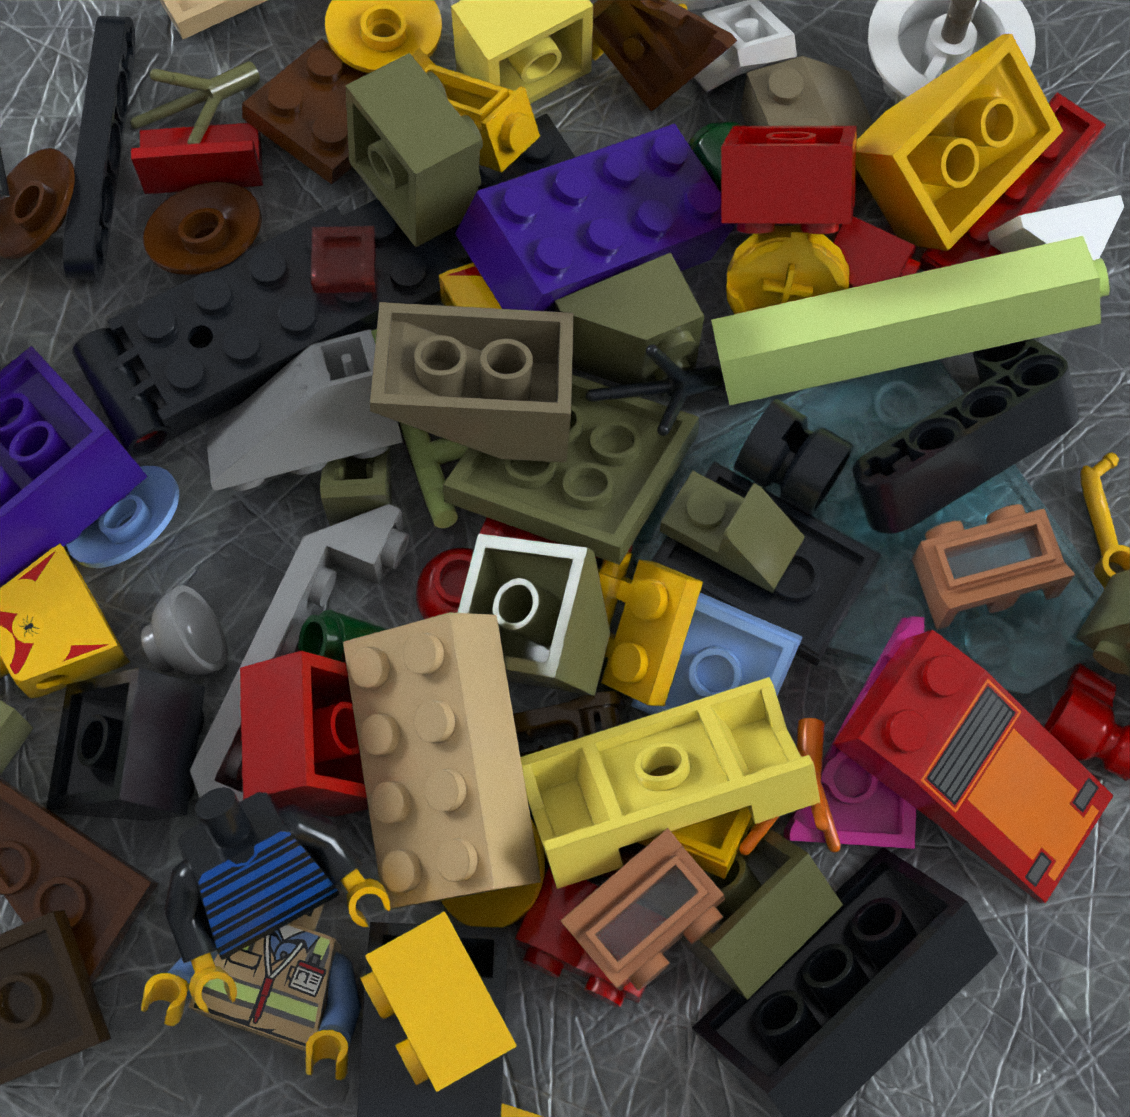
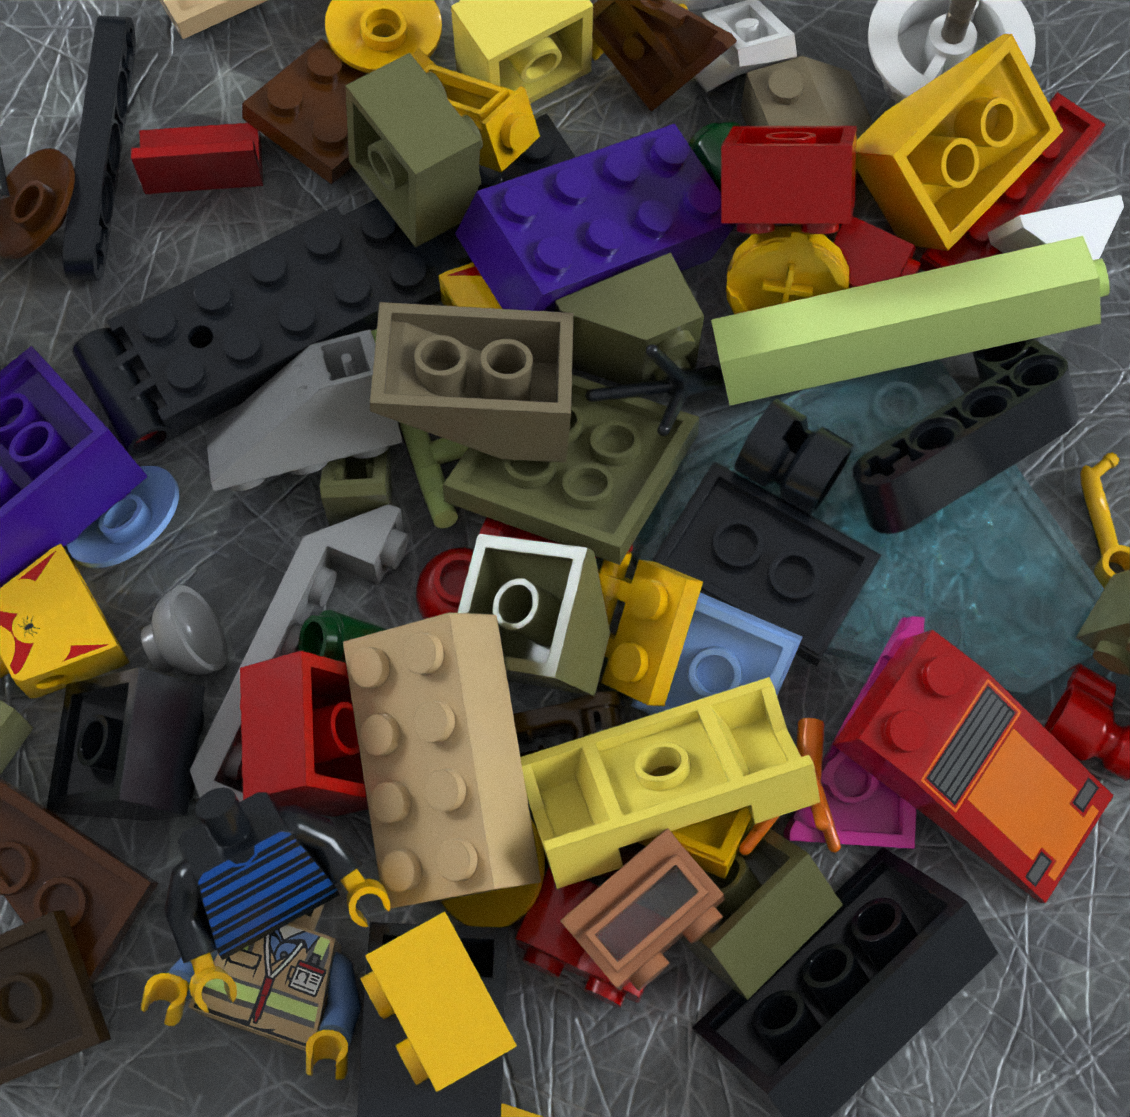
(202, 228): reddish brown dish -> none
(208, 90): olive plant -> none
(343, 259): clear red tile -> none
(734, 531): olive slope -> none
(989, 563): nougat window -> none

